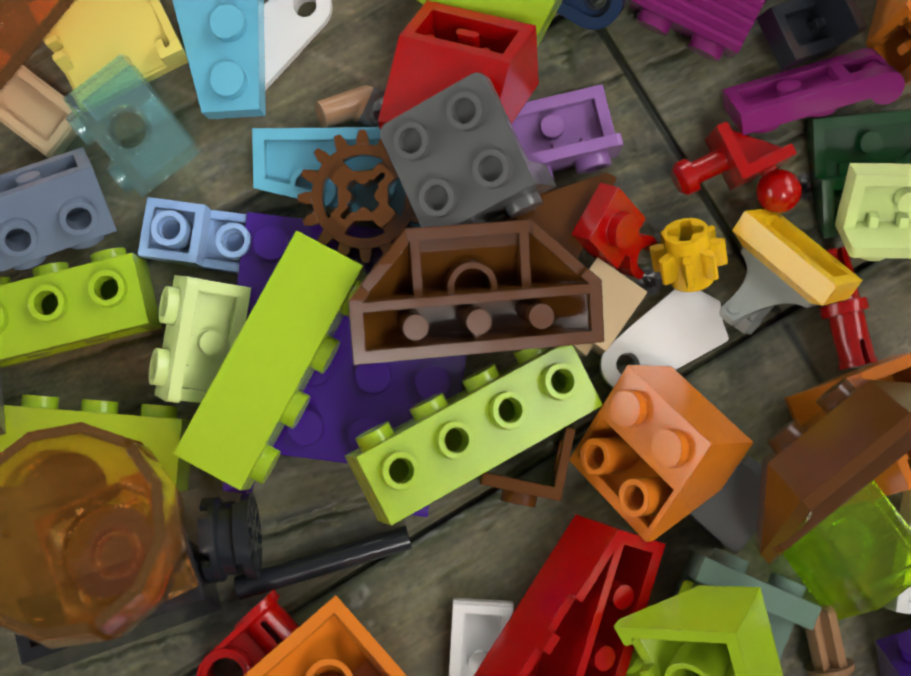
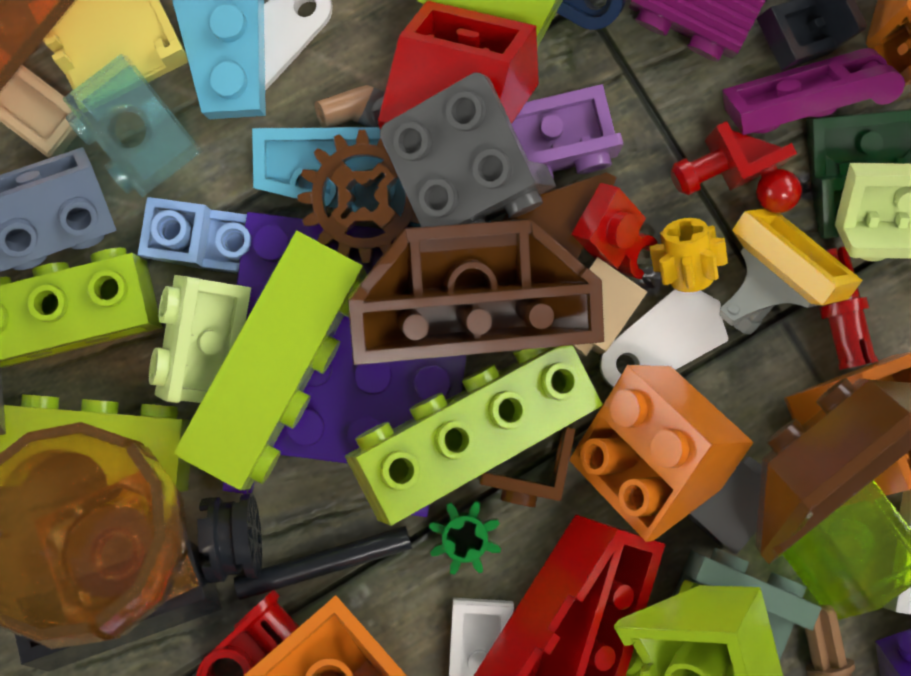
(472, 551): none -> green gear

